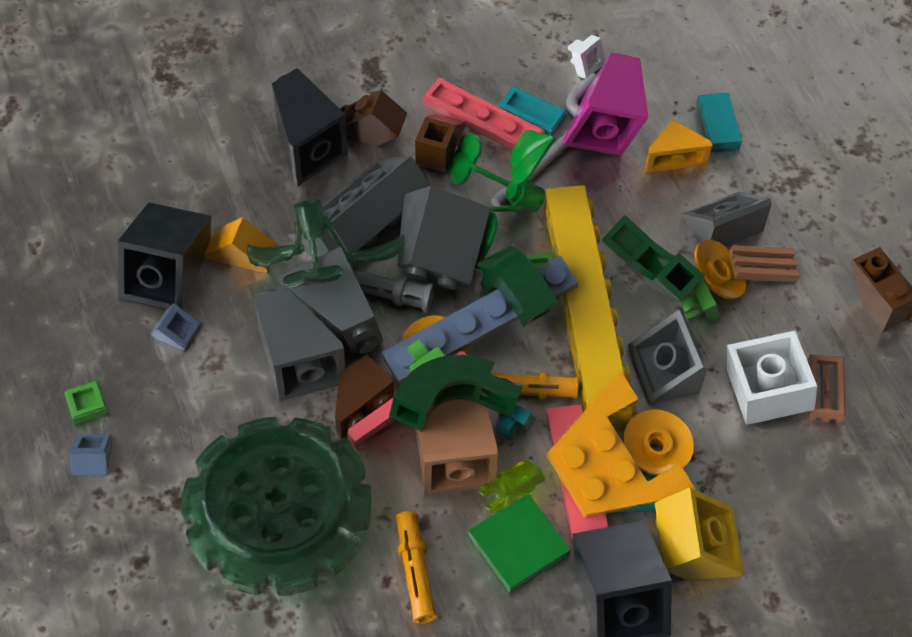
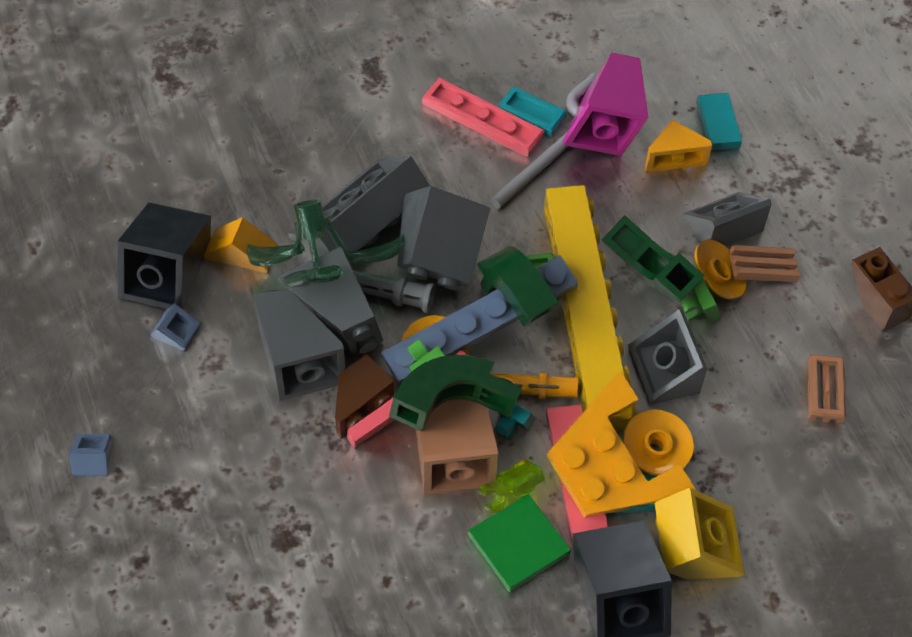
(86, 402): bright green tile -> none
(241, 550): clear green piece -> none
(308, 126): black slope -> none
(374, 119): reddish brown slope -> none
(413, 552): light orange pin -> none
(437, 141): reddish brown slope -> none
(521, 193): green plant -> none
(587, 55): white tile -> none
(771, 377): white brick -> none

